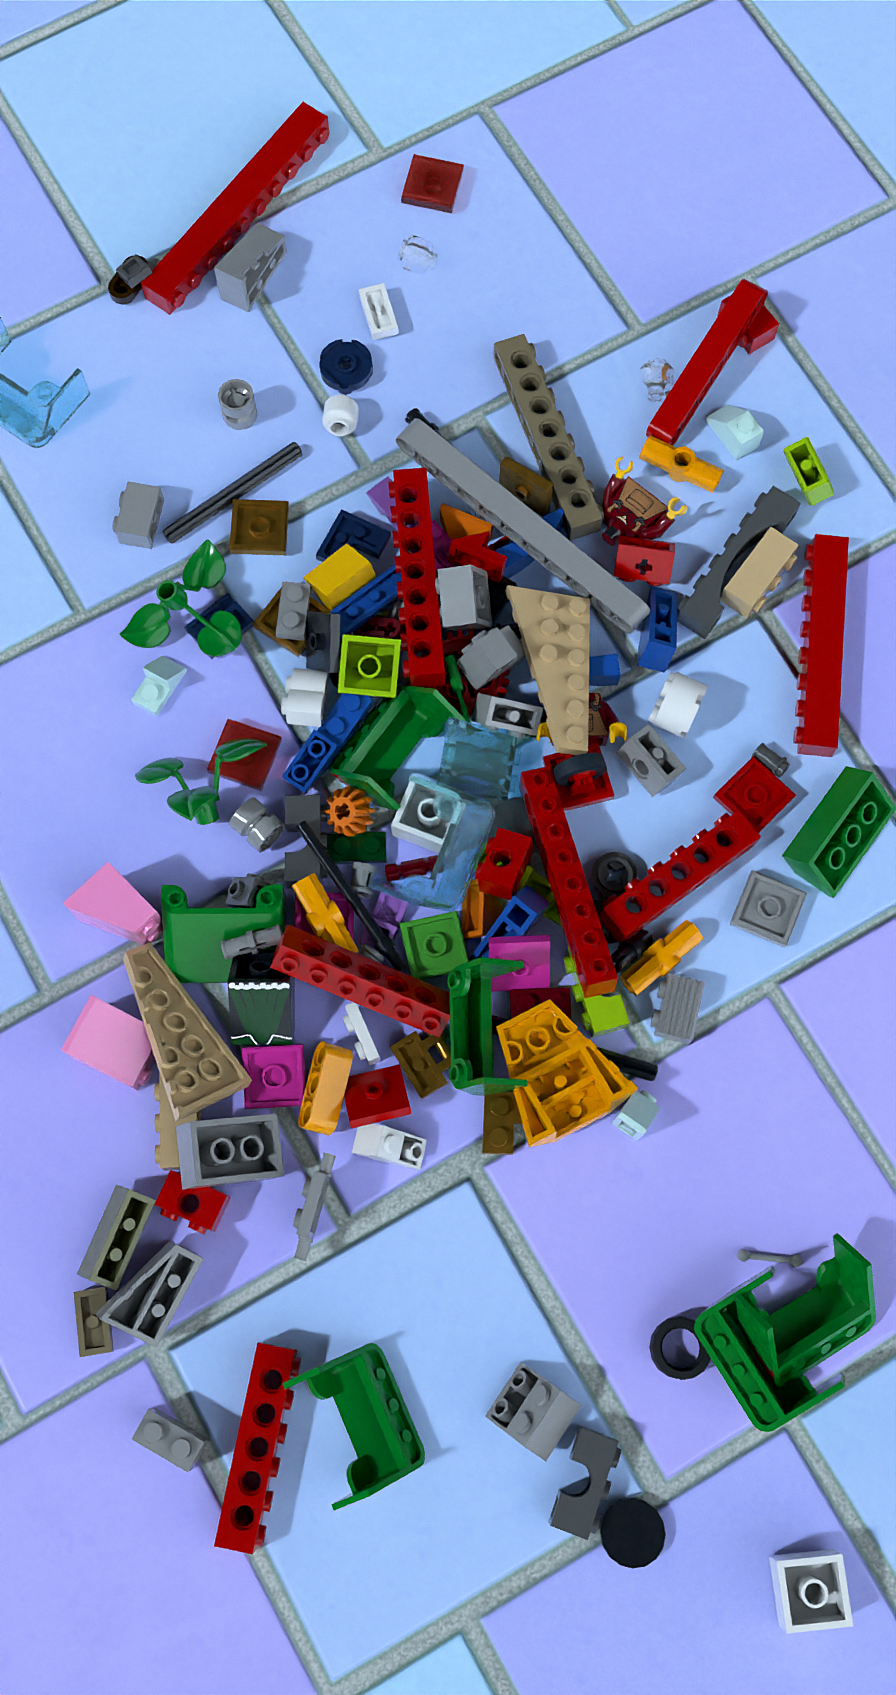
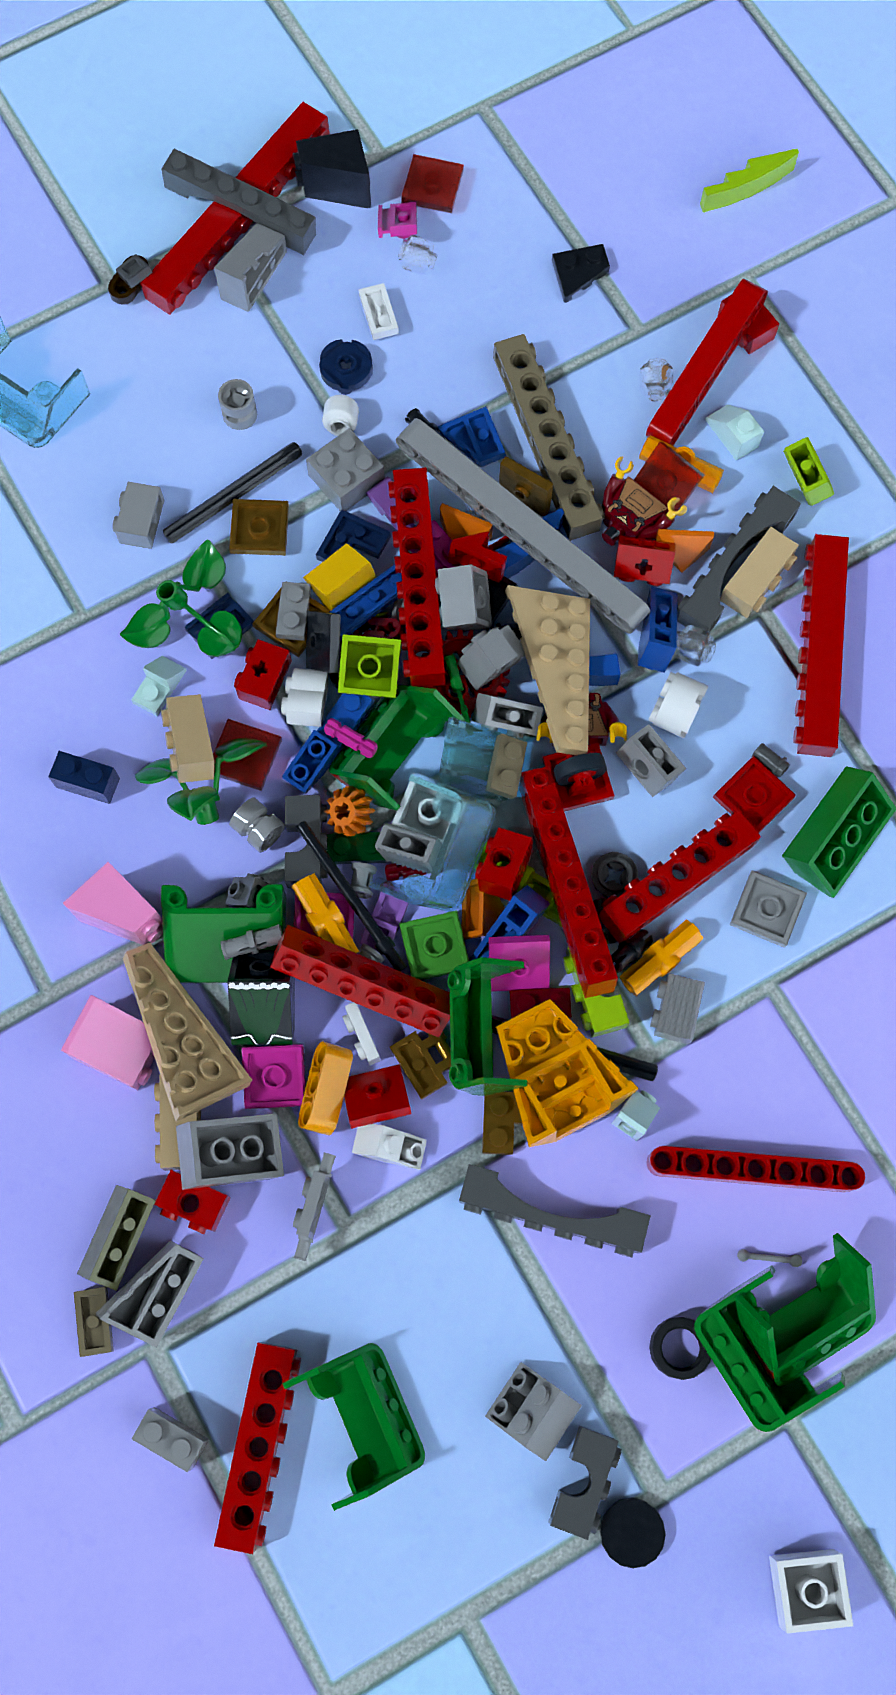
(84, 777): none -> dark blue brick
(188, 738): none -> tan brick
(195, 178): none -> dark grey arch
(262, 689): none -> red brick
(333, 169): none -> black slope
(345, 470): none -> light grey brick
(350, 738): none -> dark pink axle
(398, 220): none -> dark pink plate
(408, 848): none -> light grey brick
(475, 437): none -> blue wing
(506, 766): none -> dark tan plate
(579, 268): none -> black wing
(622, 1230): none -> dark grey arch
(669, 476): none -> clear red plate
(688, 545): none -> orange slope
(695, 645): none -> clear head
(741, 184): none -> lime slope
(769, 1165): none -> red beam

